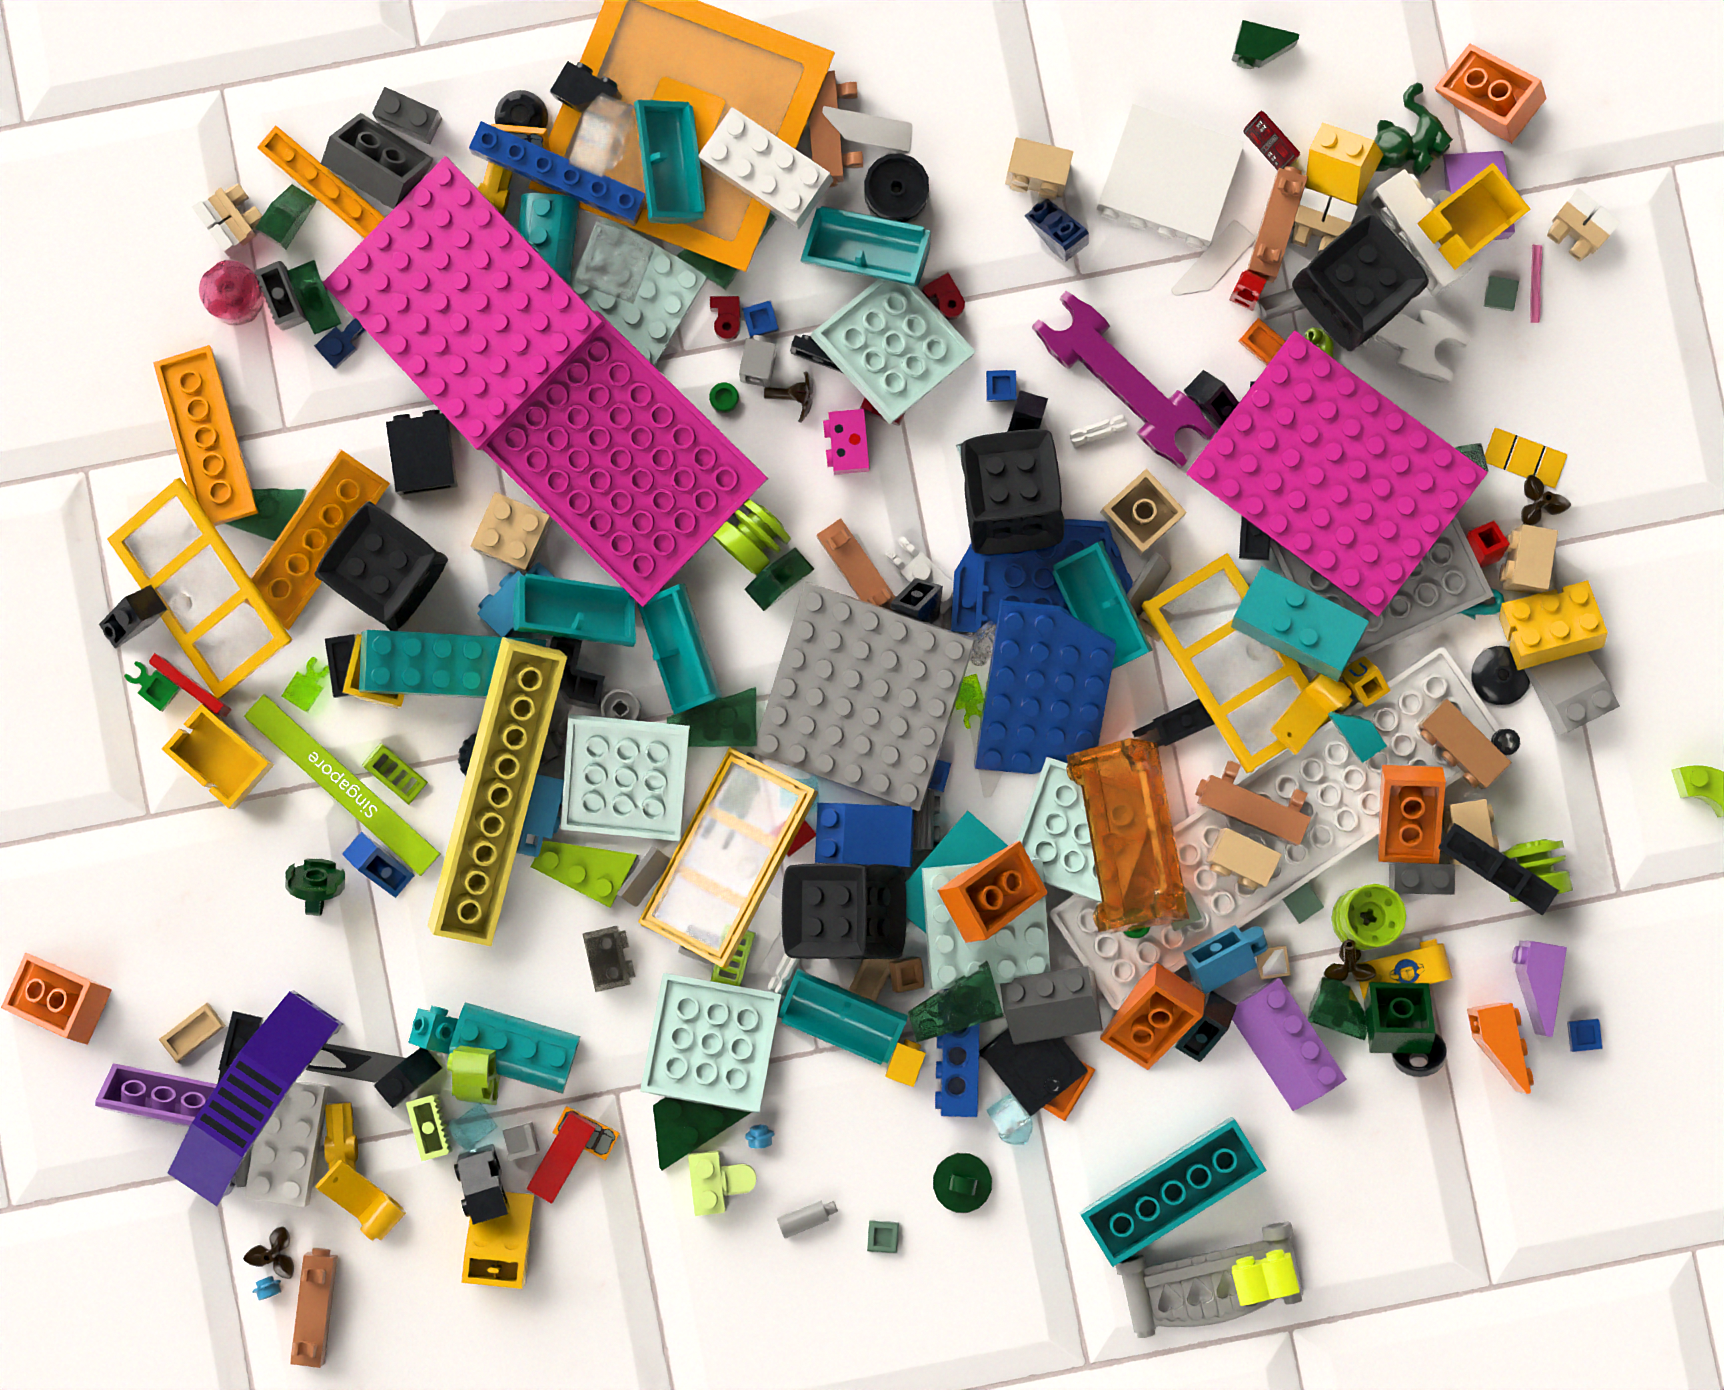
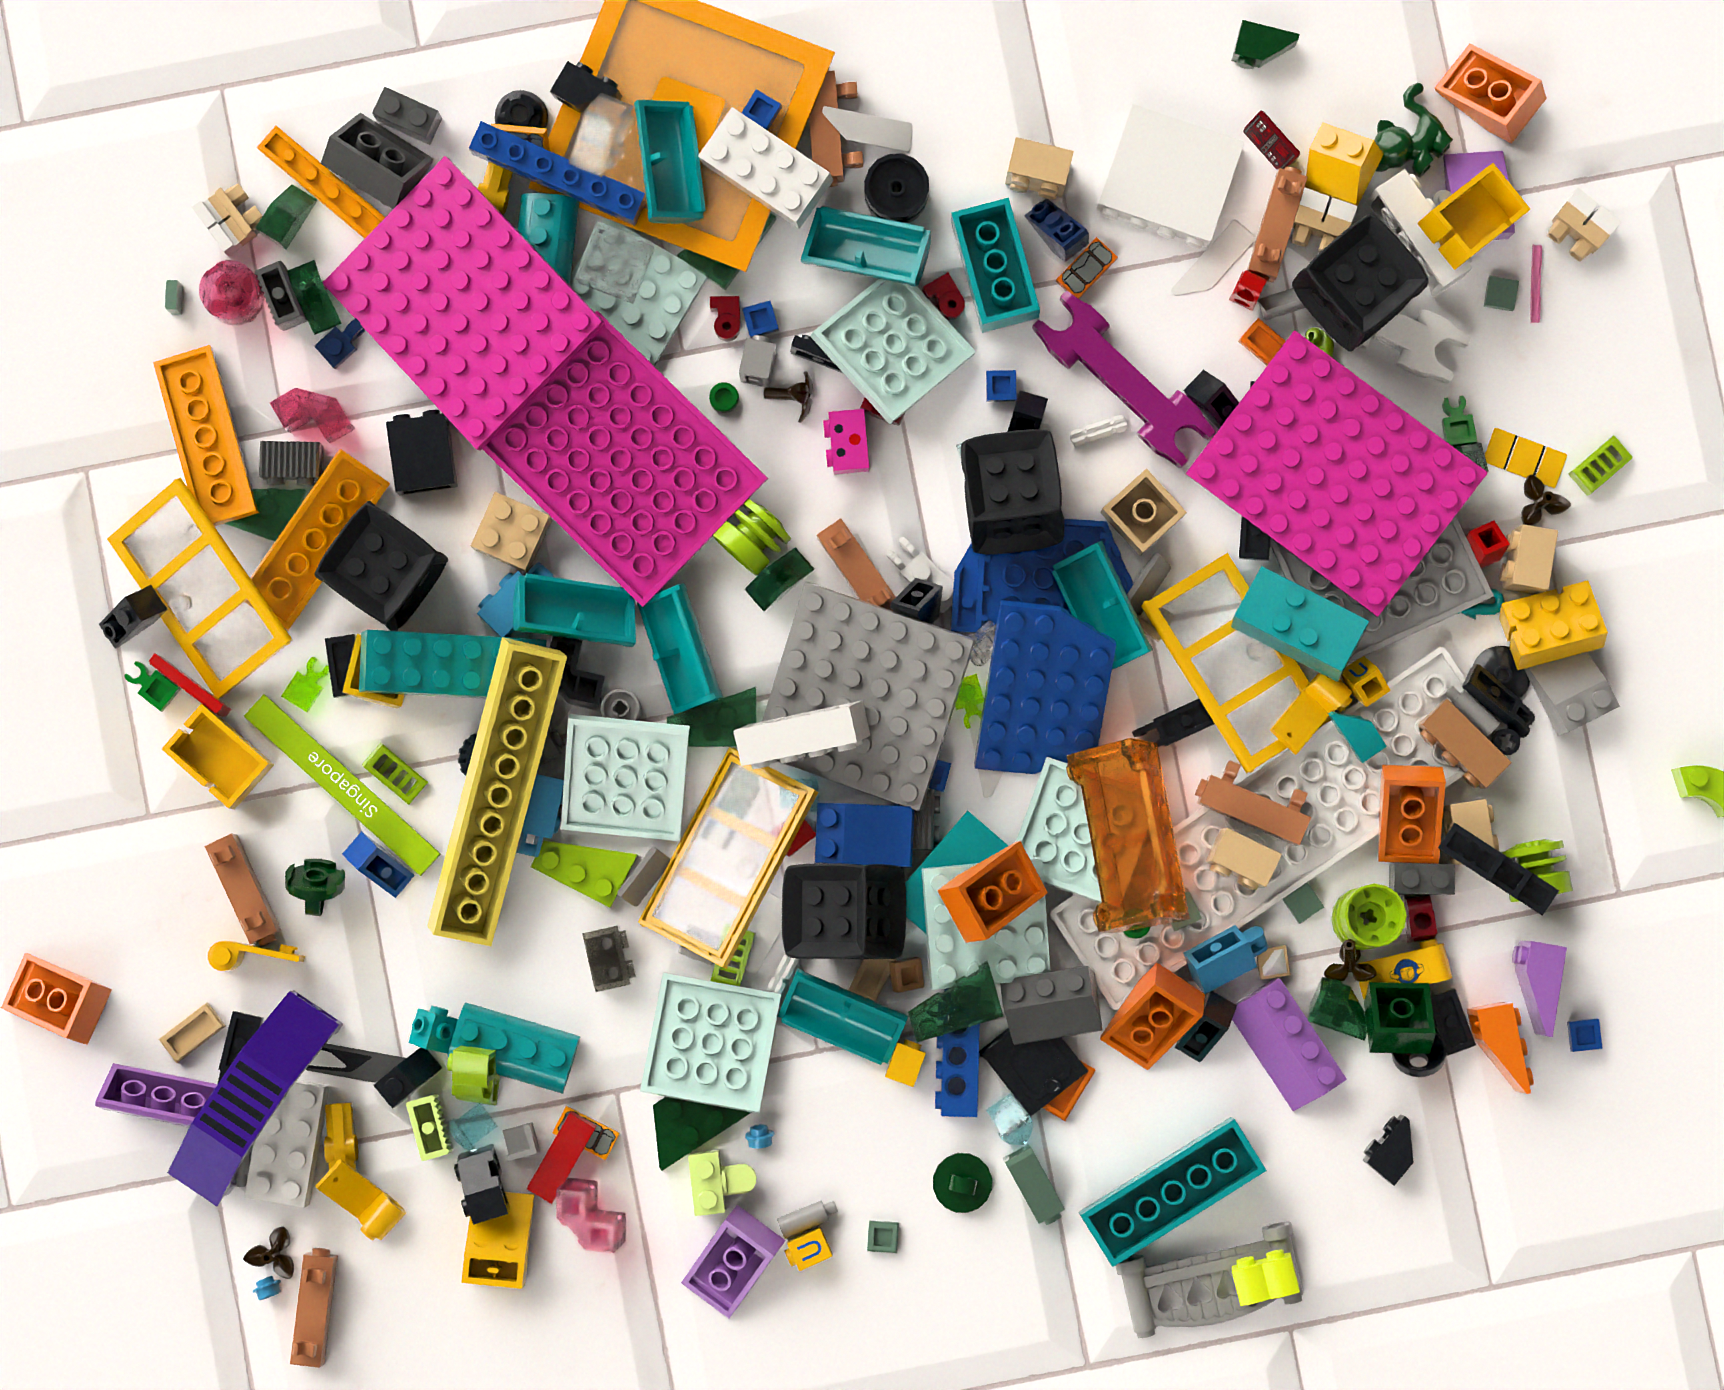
(174, 297): none -> sand green tile
(230, 954): none -> yellow door
(243, 890): none -> nougat brick
(291, 462): none -> dark grey brick
(302, 406): none -> clear pink brick
(579, 1210): none -> clear pink brick
(733, 1261): none -> medium lavender slope
(762, 109): none -> blue plate
(802, 733): none -> white brick
(808, 1249): none -> yellow brick
(995, 265): none -> teal brick
(1034, 1185): none -> sand green slope
(1087, 268): none -> tile
(1393, 1151): none -> black slope
(1420, 918): none -> dark red leg
(1451, 1021): none -> black plate
(1458, 428): none -> green plate
(1472, 711): none -> light grey cylinder
(1499, 700): none -> black hinge
(1583, 480): none -> lime slope

